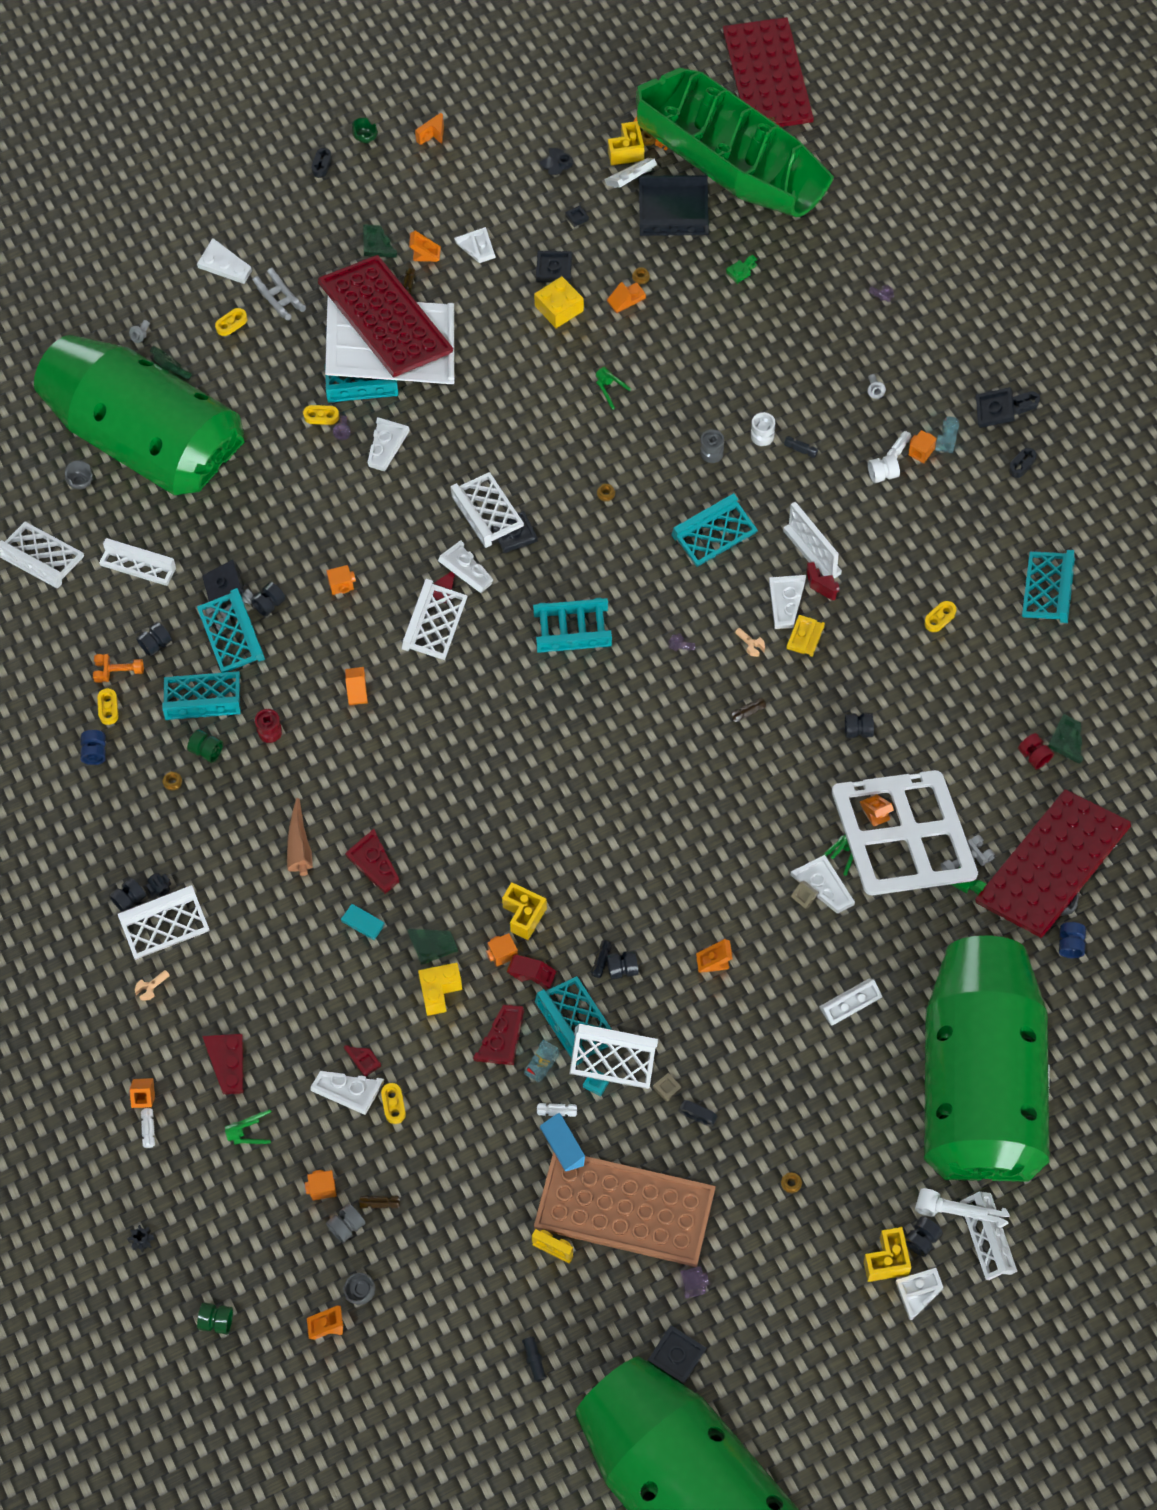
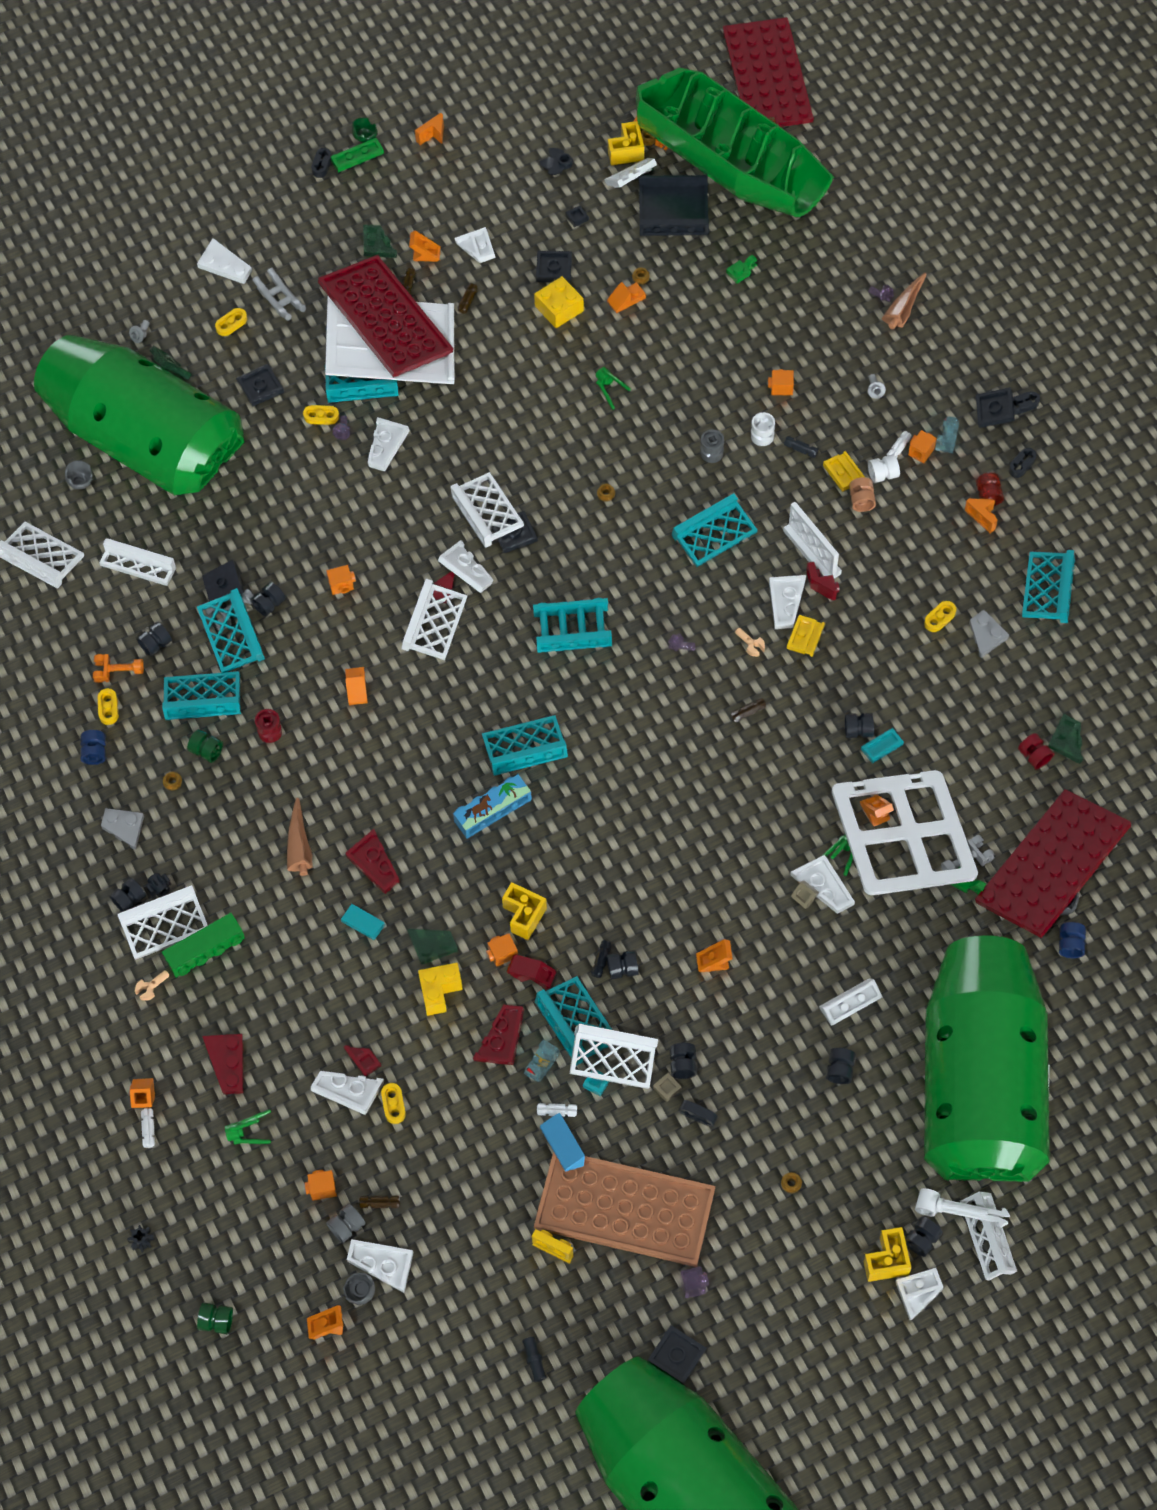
(124, 825): none -> light grey wing
(203, 945): none -> green brick
(260, 385): none -> black plate
(357, 155): none -> green plate
(382, 1261): none -> white wing
(467, 298): none -> dark brown axle
(492, 806): none -> dark azure brick
(527, 756): none -> teal fence
(683, 1060): none -> black wheel
(781, 382): none -> orange brick
(841, 1066): none -> black wheel
(842, 470): none -> yellow plate
(862, 494): none -> nougat wheel
(882, 745): none -> teal tile
(901, 308): none -> nougat piece
(981, 511): none -> orange slope
(987, 633): none -> light grey wing
(990, 487): none -> clear red wheel

